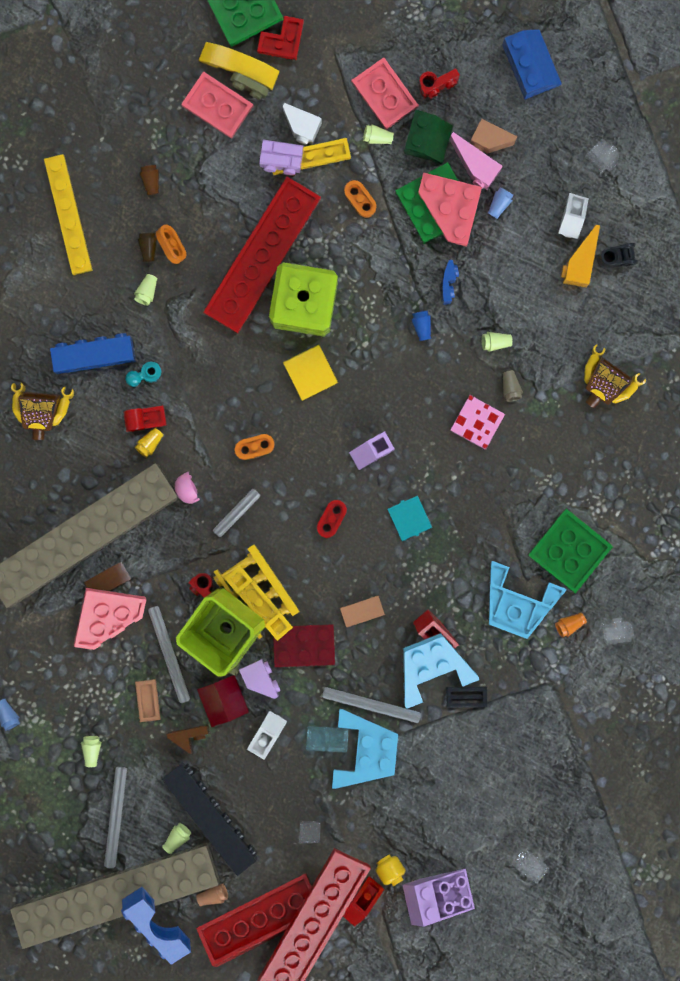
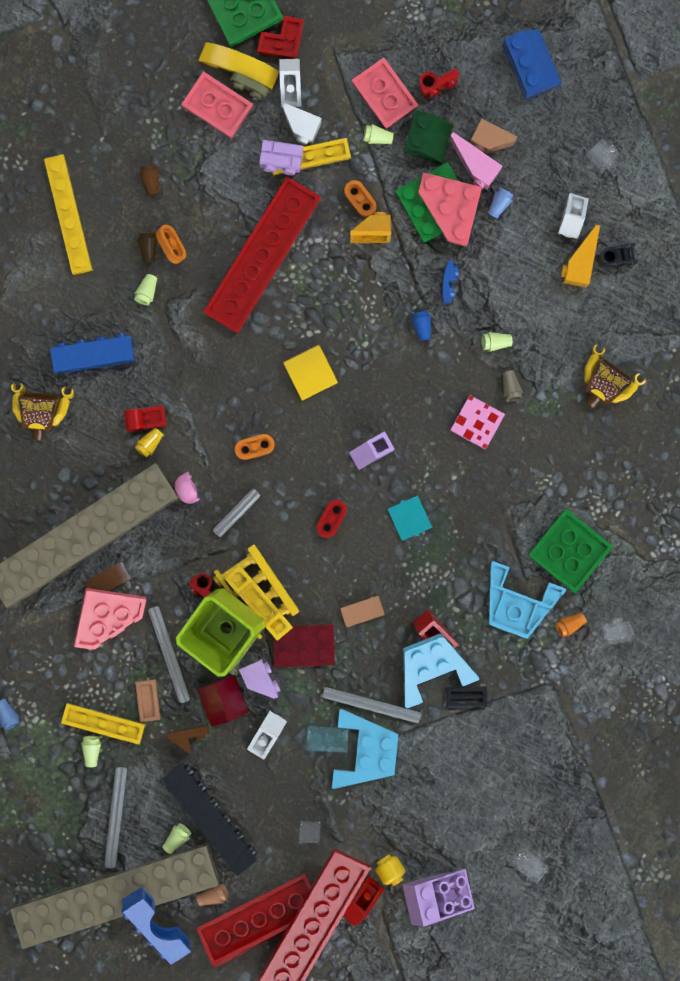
(103, 723): none -> yellow plate
(134, 378): teal plate -> none
(290, 82): none -> white slope
(305, 317): lime plate -> none
(373, 229): none -> light orange slope

